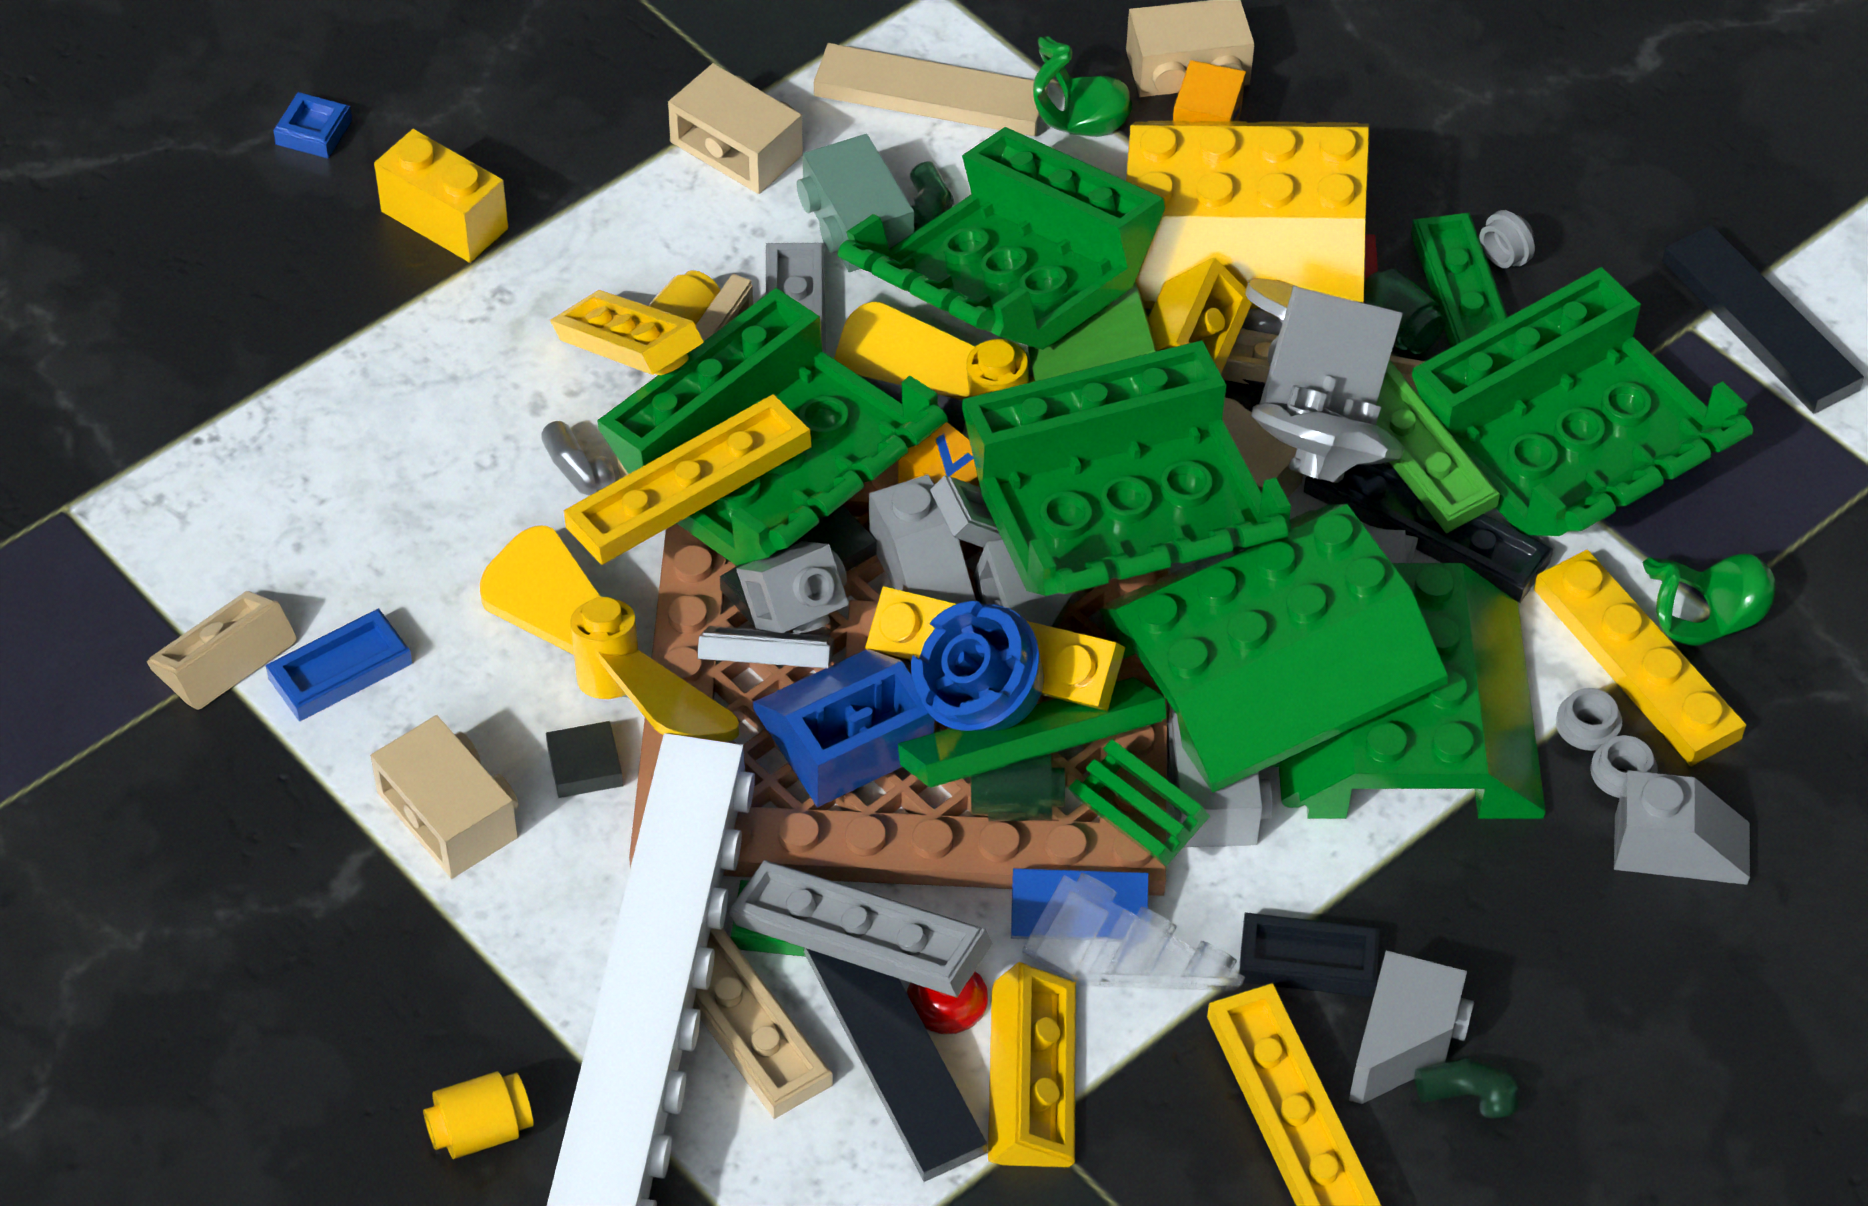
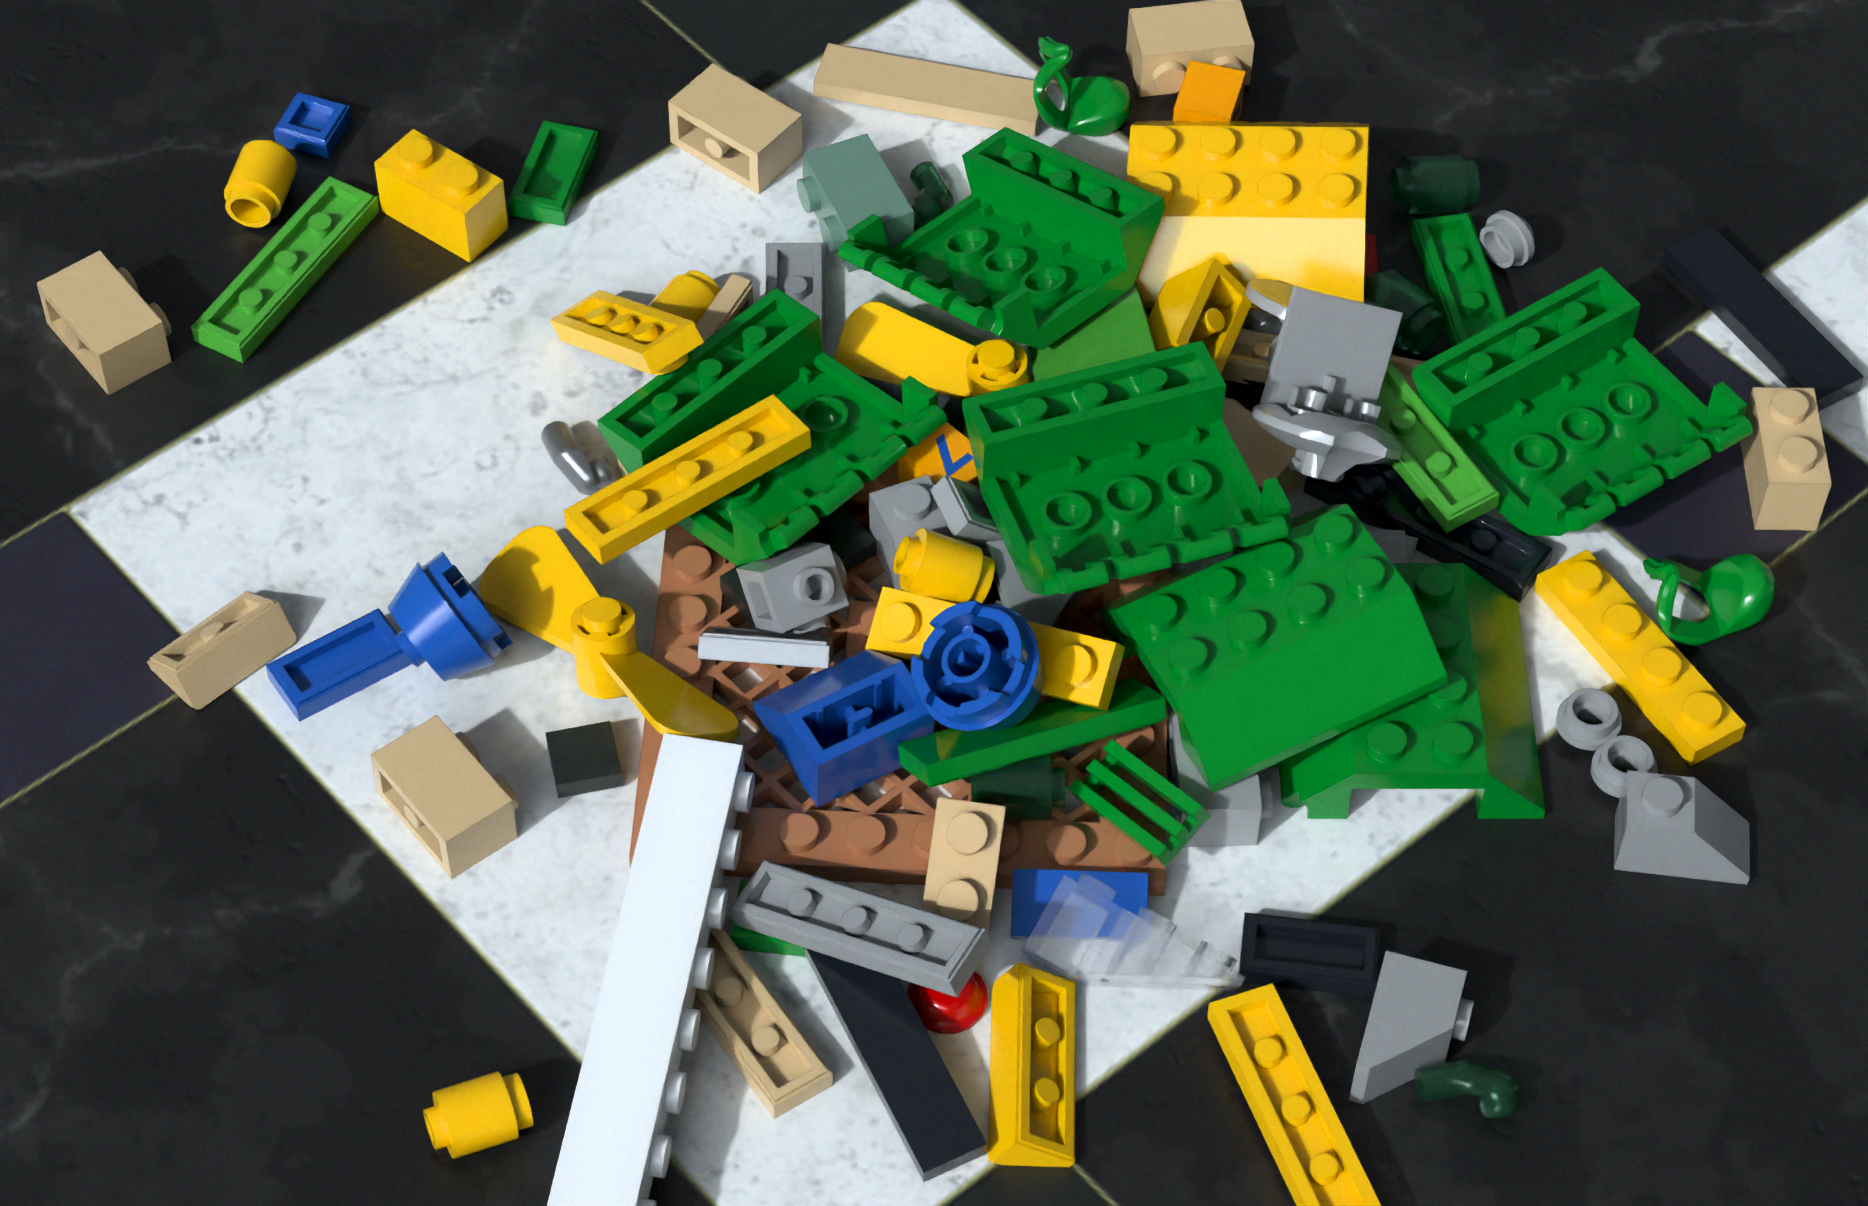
(106, 321): none -> tan brick
(259, 183): none -> yellow brick
(285, 269): none -> bright green tile
(445, 621): none -> blue cone
(553, 173): none -> green tile
(943, 567): none -> yellow brick
(964, 860): none -> tan brick
(1434, 184): none -> clear green brick
(1785, 459): none -> tan brick

